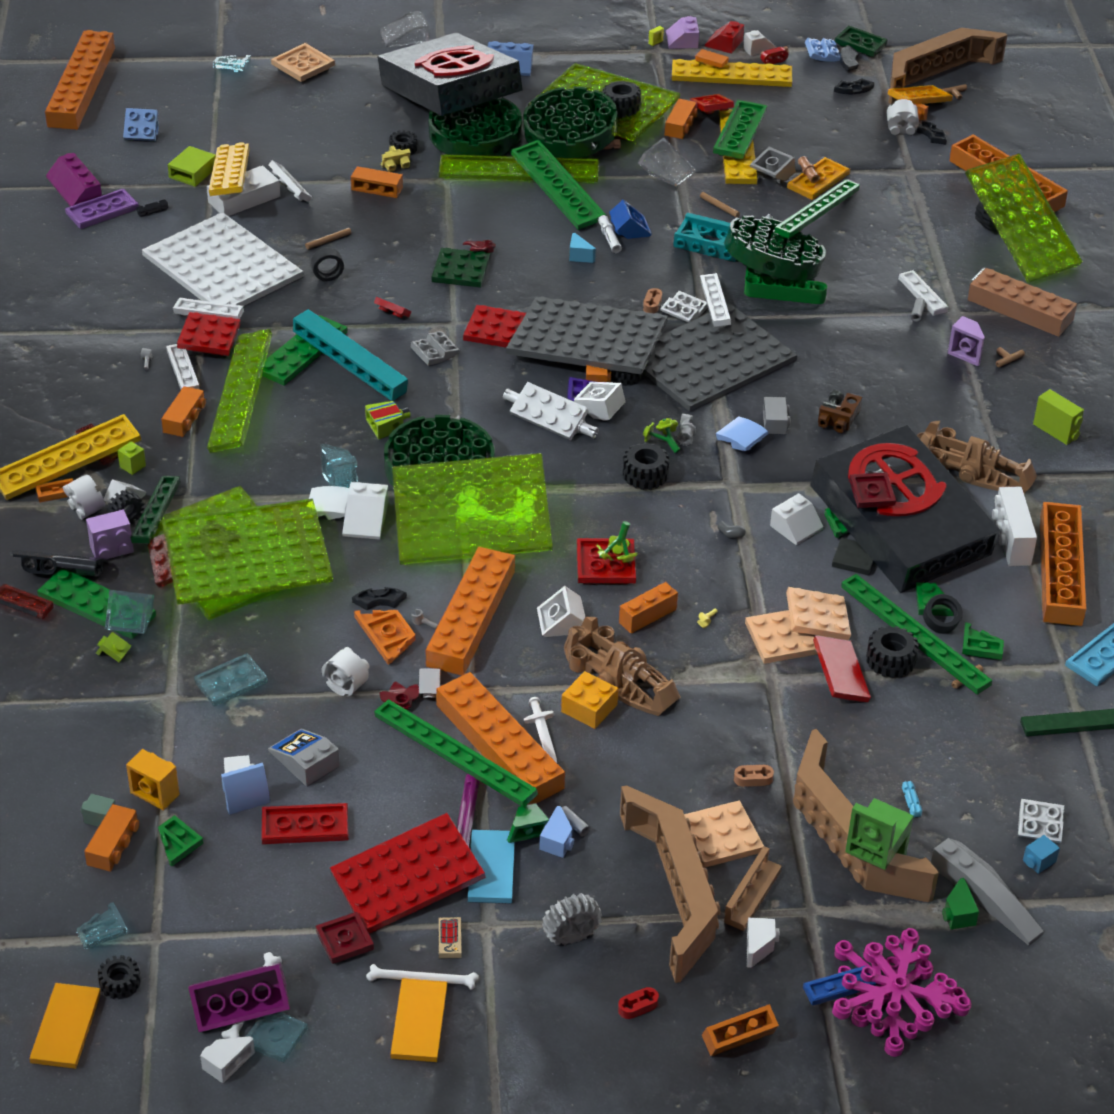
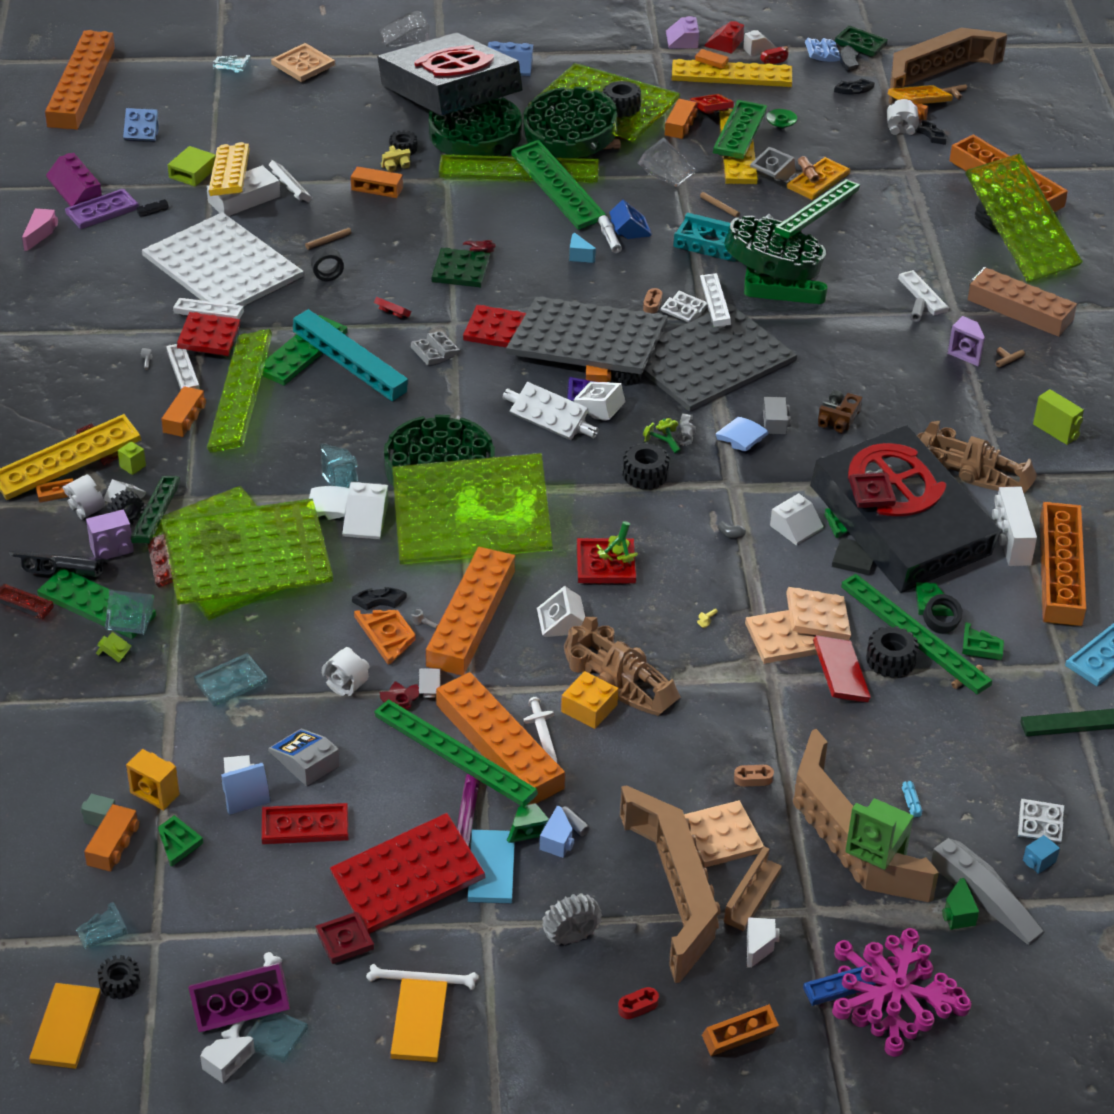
(39, 227): none -> bright pink slope
(385, 417): lime torso -> none
(450, 937): tile -> none
(648, 607): orange brick -> none
(656, 35): neon yellow plate -> none
(781, 117): none -> green dish

